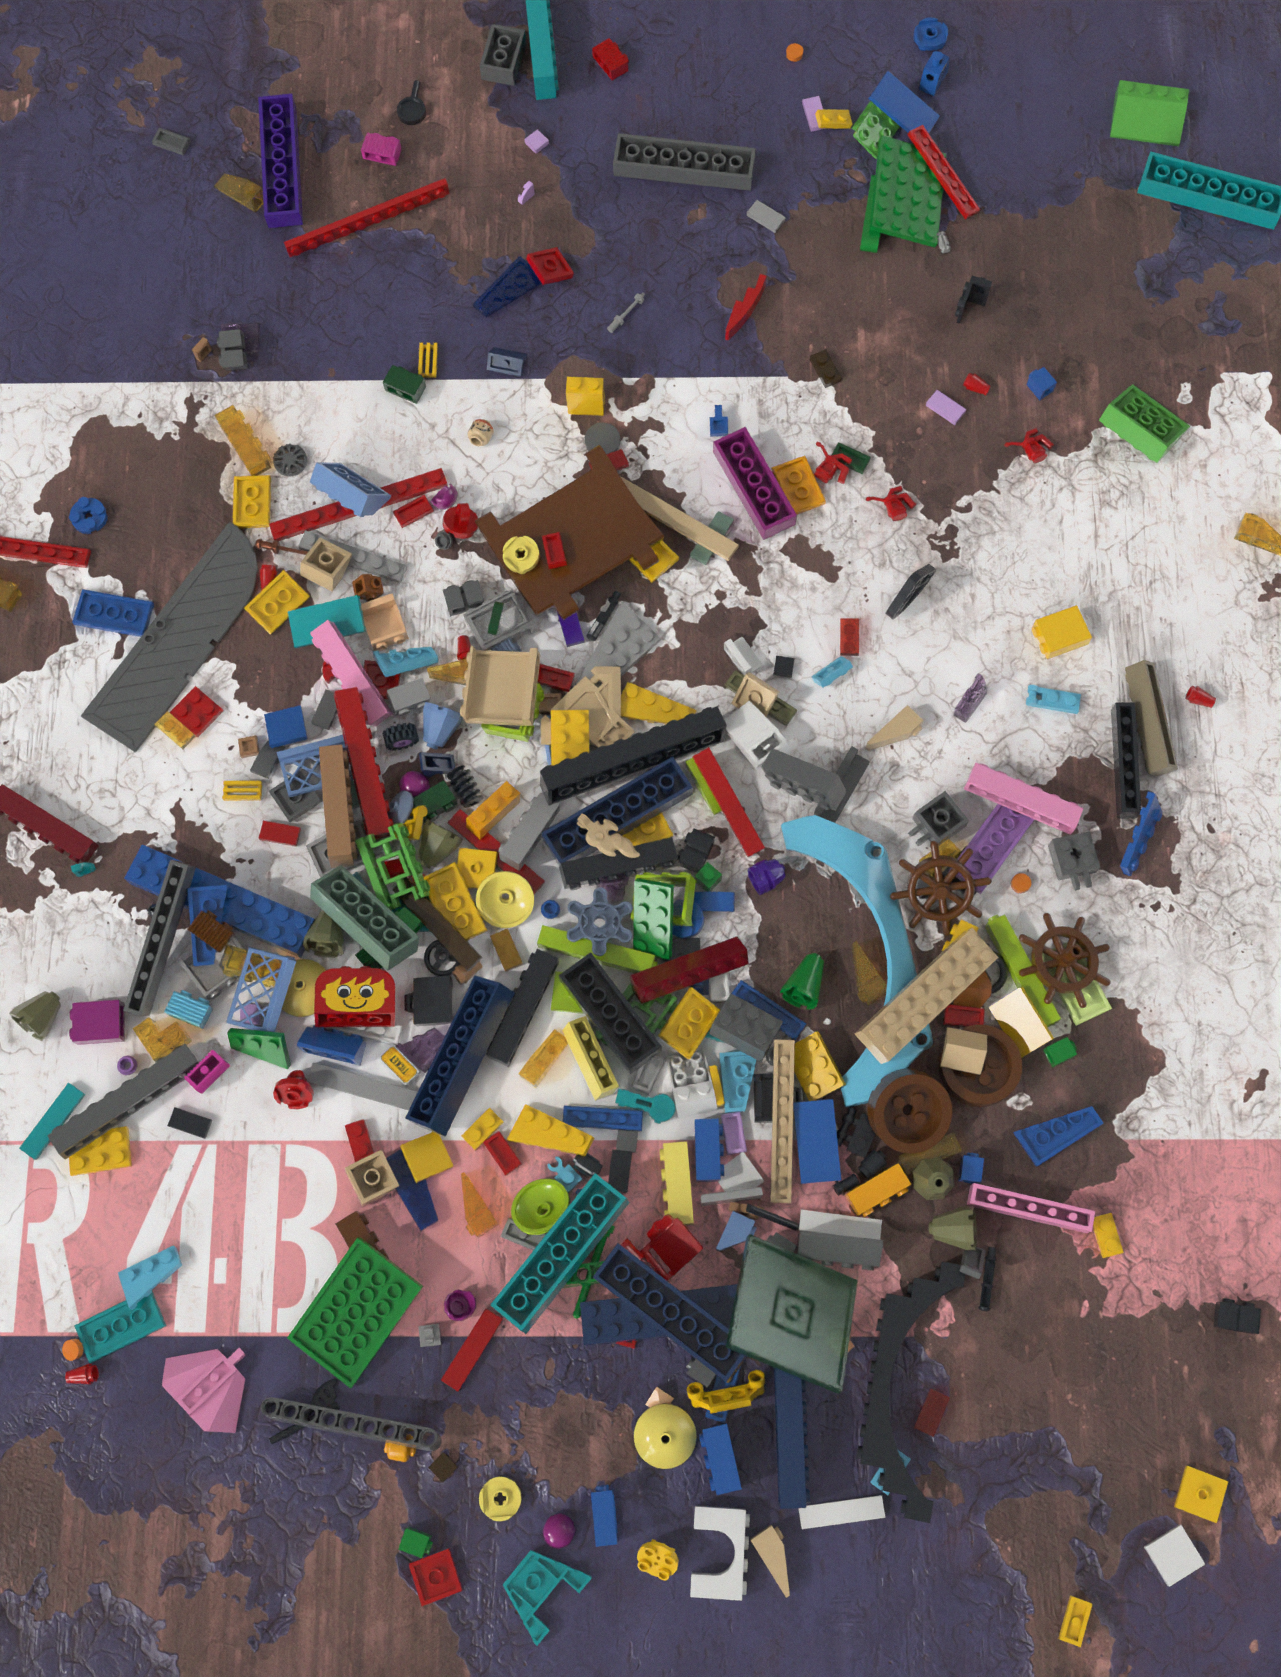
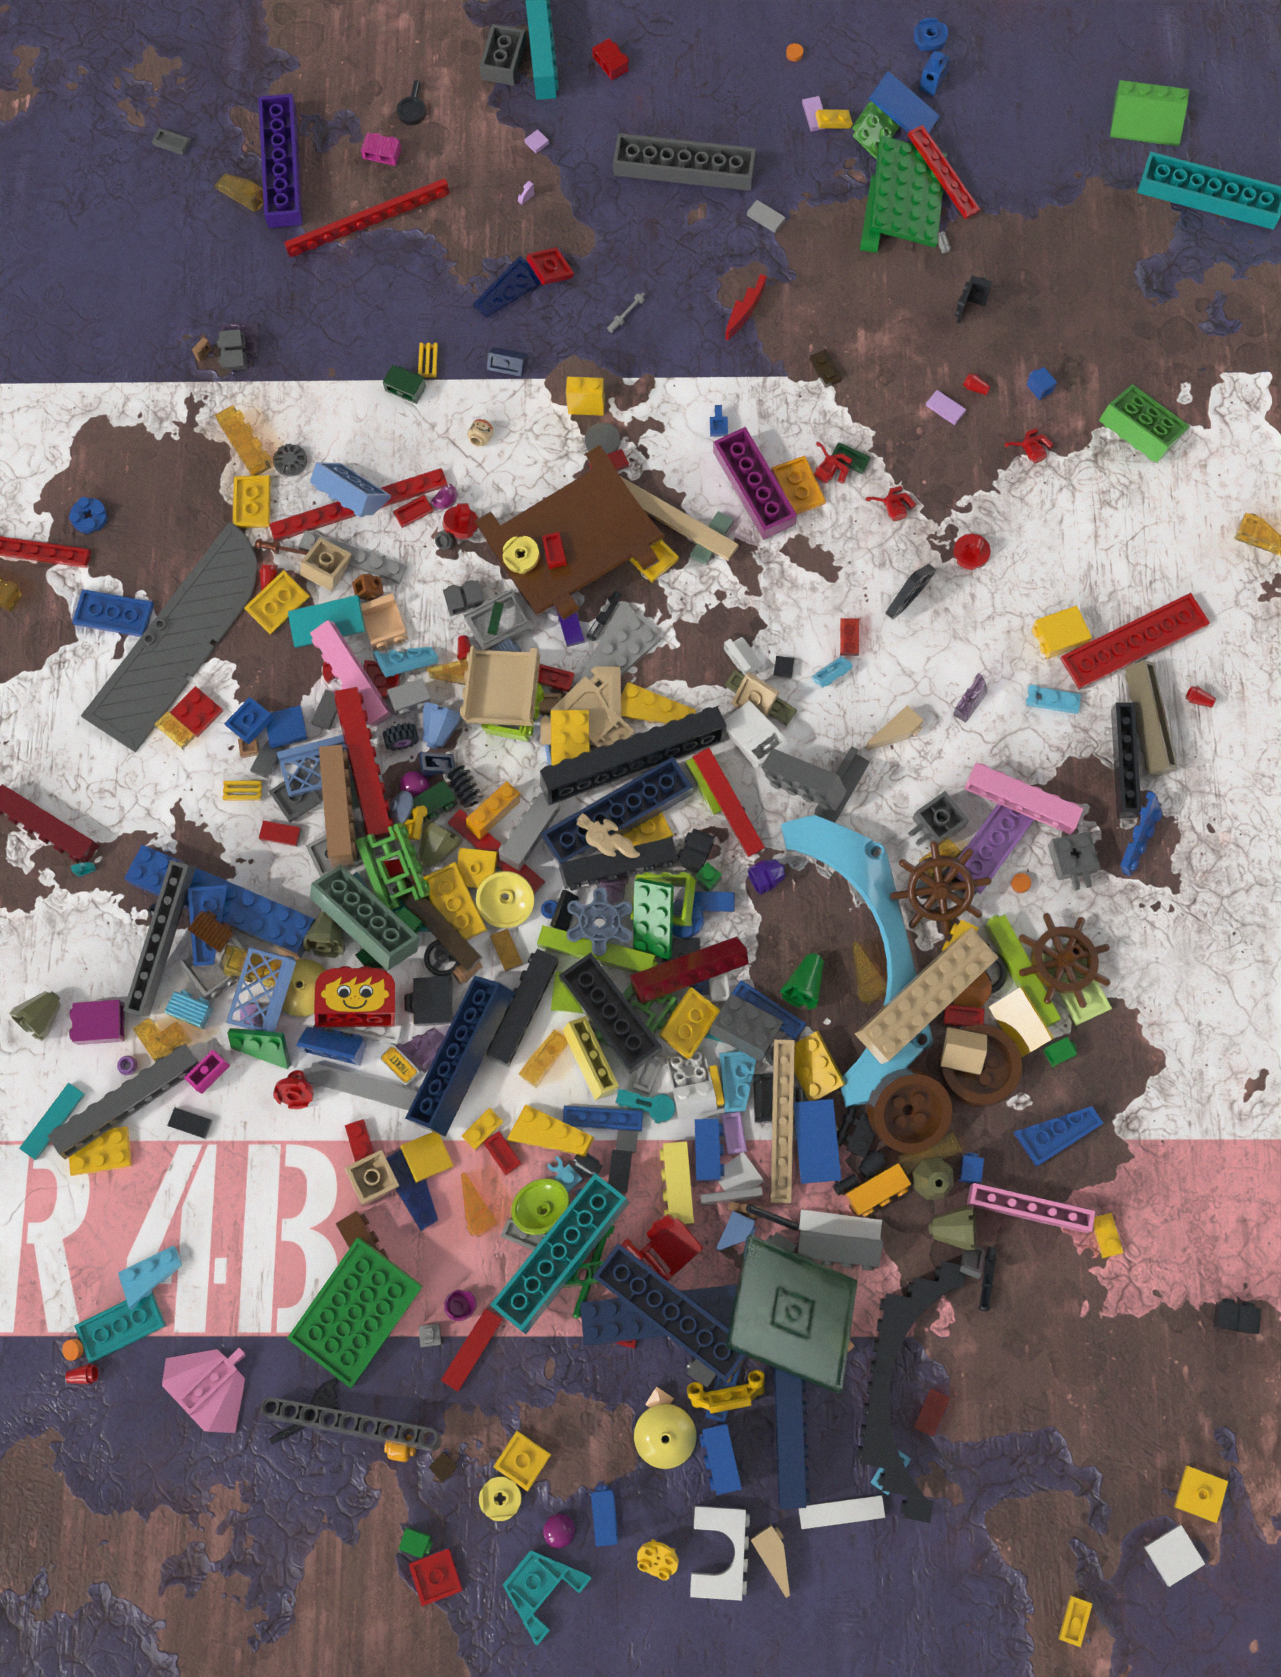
(249, 720): none -> blue plate
(522, 1460): none -> yellow plate
(562, 918): none -> black tile
(971, 551): none -> red tile
(1134, 641): none -> red plate

